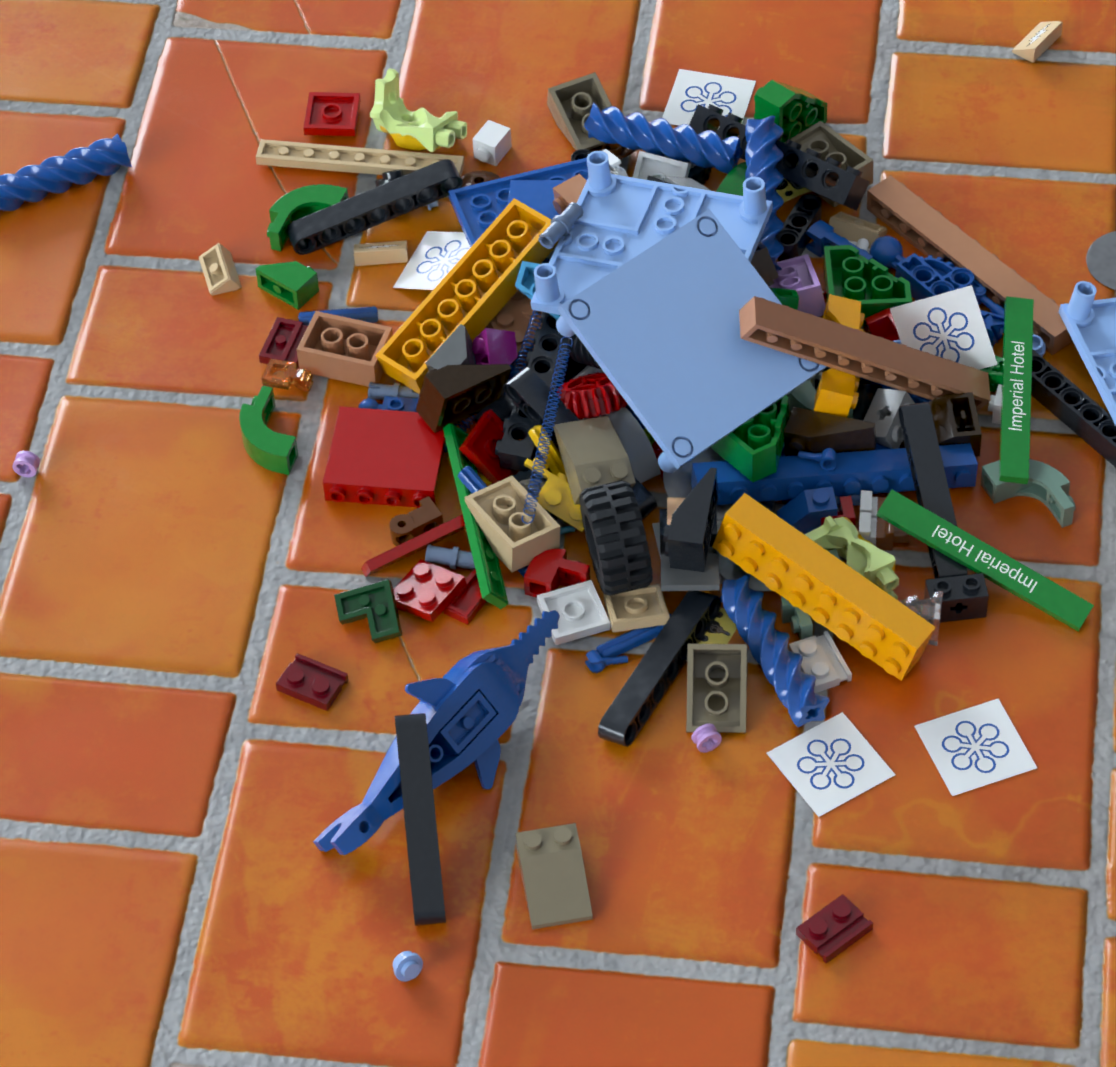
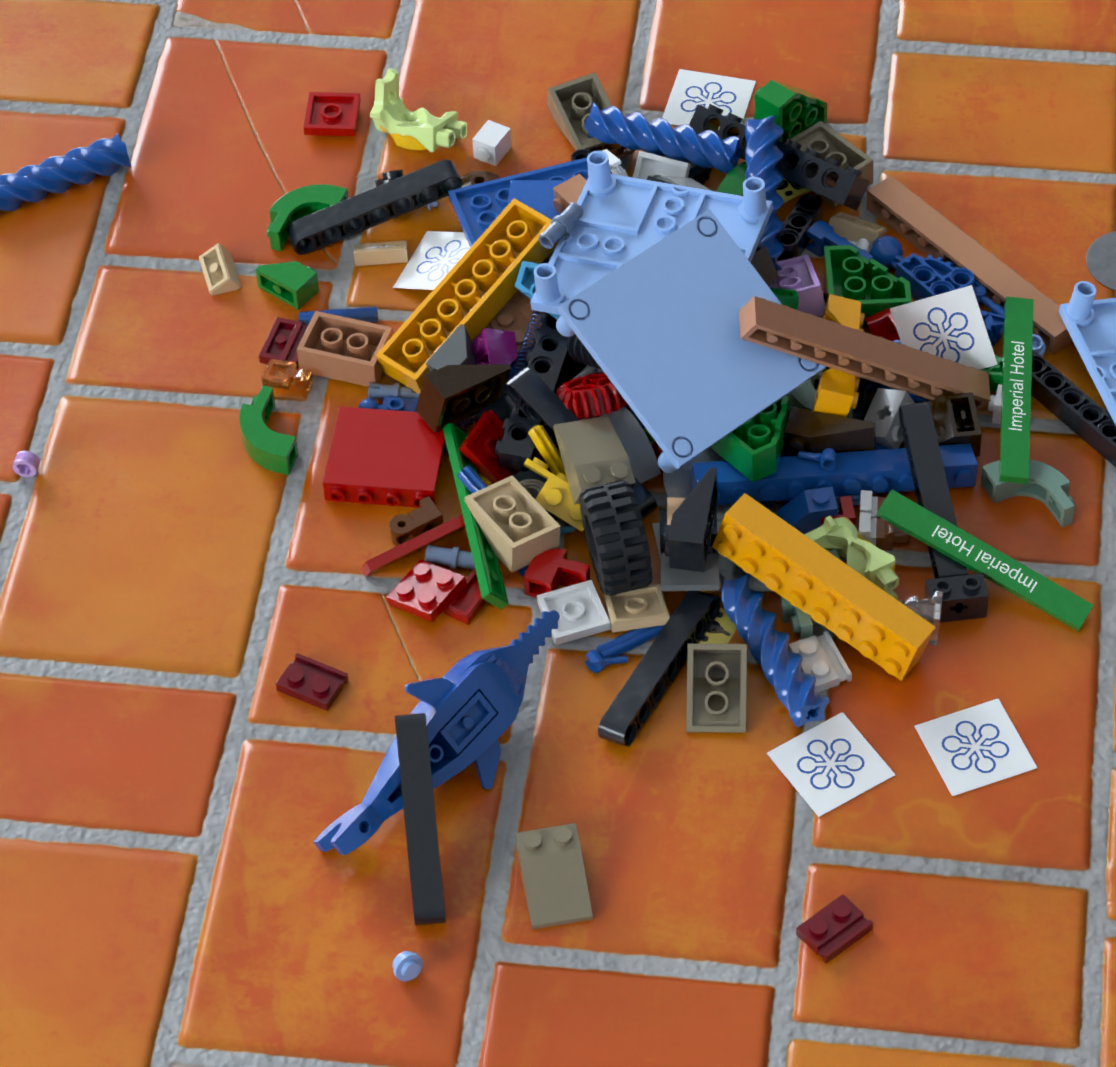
(346, 158): tan plate -> none
(376, 604): dark green plate -> none
(544, 432): blue piece -> none
(706, 737): lavender bush -> none
(1038, 40): tan slope -> none

